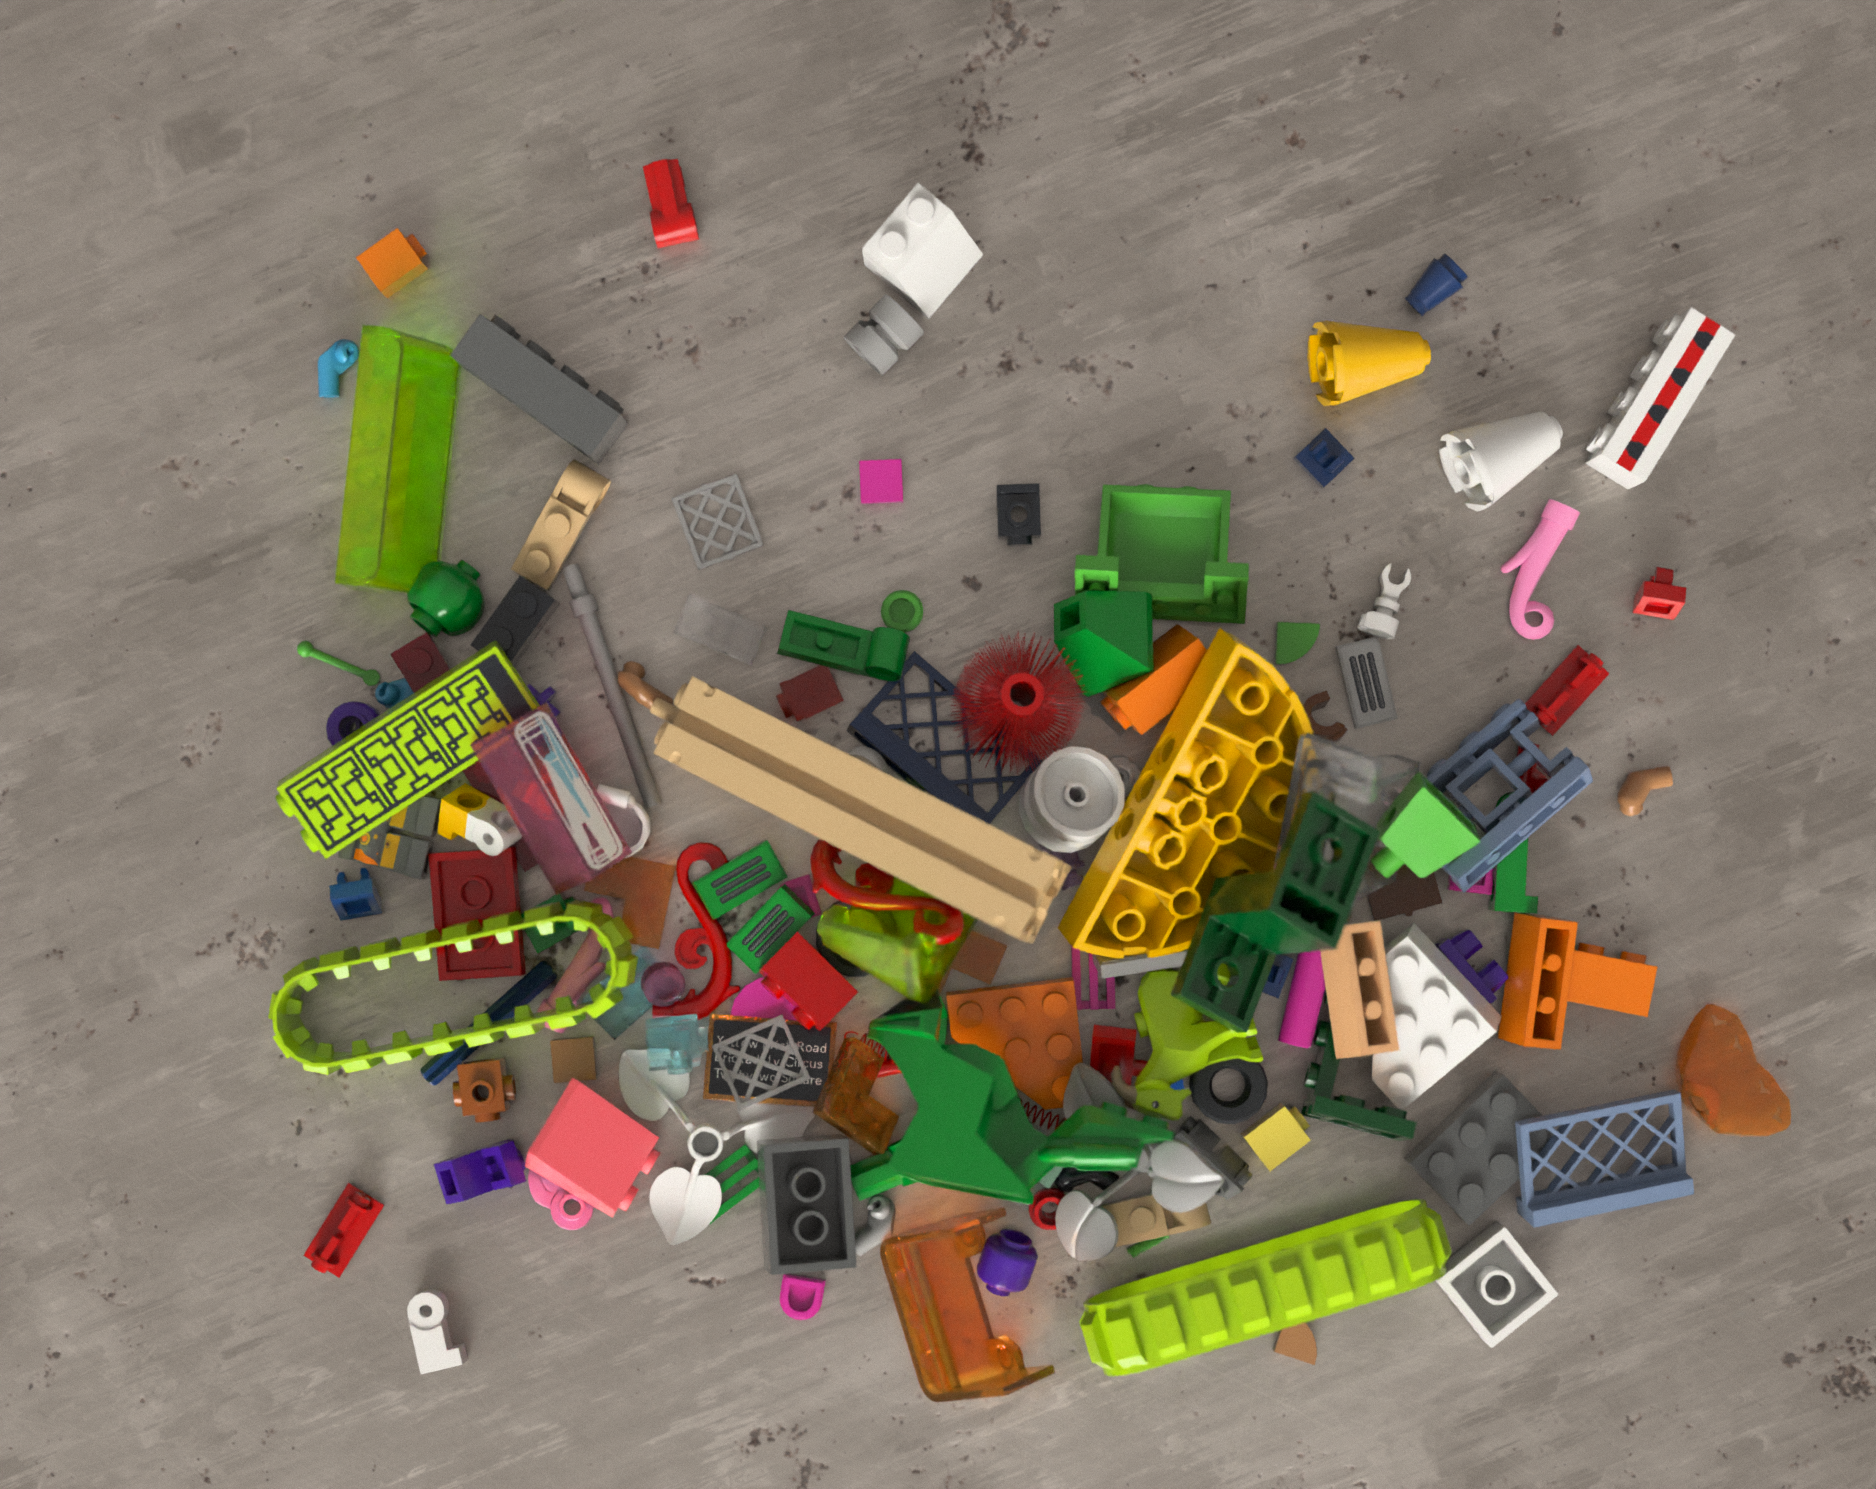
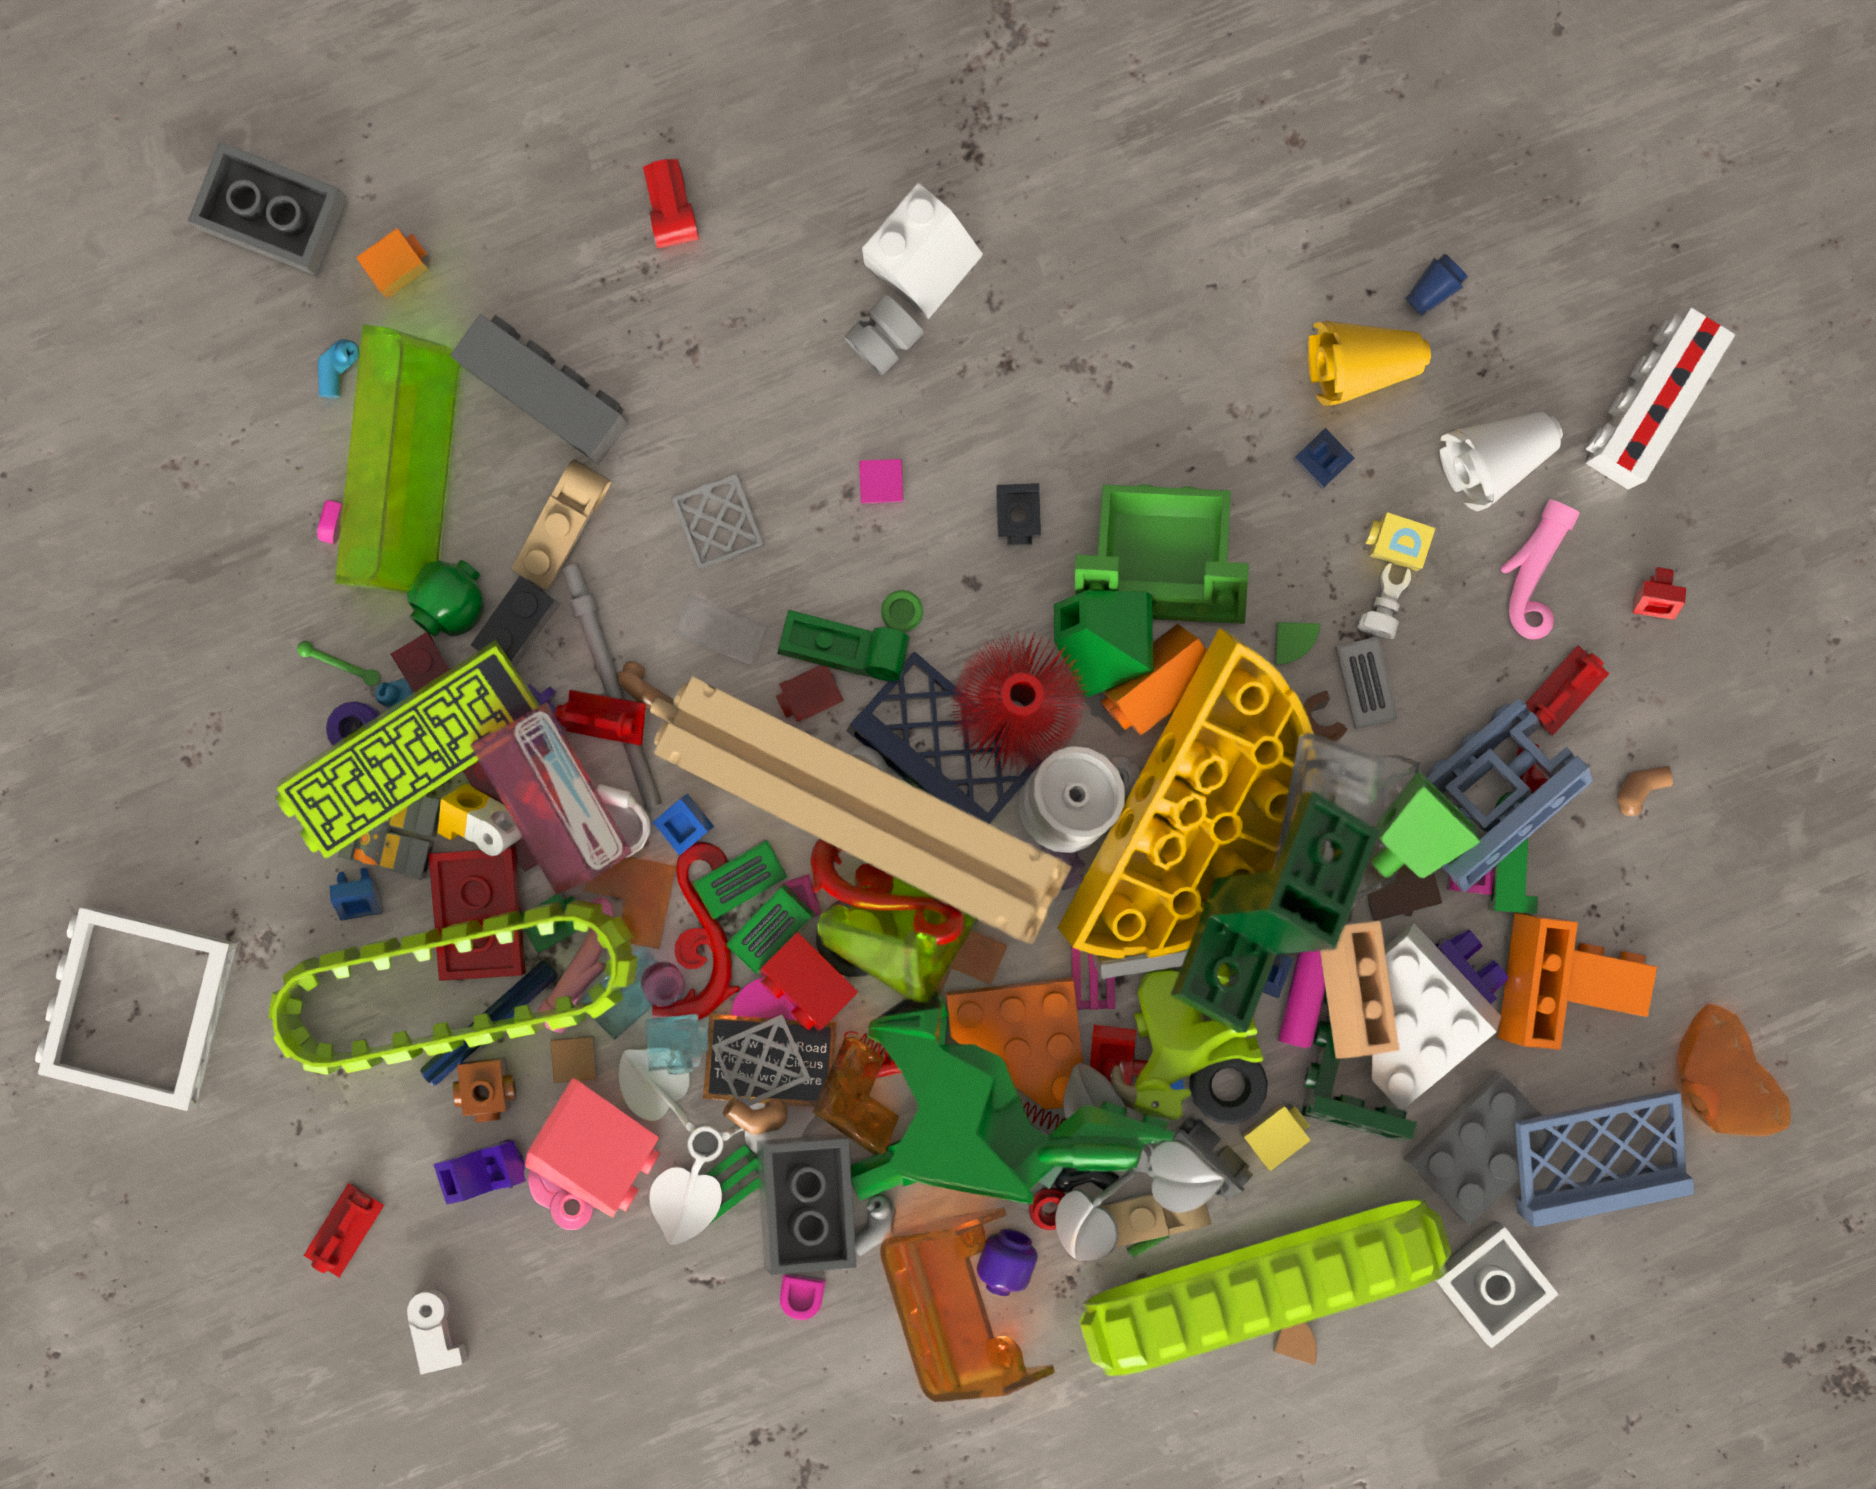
(203, 1023): none -> white window
(267, 208): none -> dark grey brick
(330, 522): none -> dark pink tile
(603, 717): none -> red hinge
(683, 824): none -> blue tile
(757, 1121): none -> medium nougat arm
(1399, 541): none -> light yellow brick

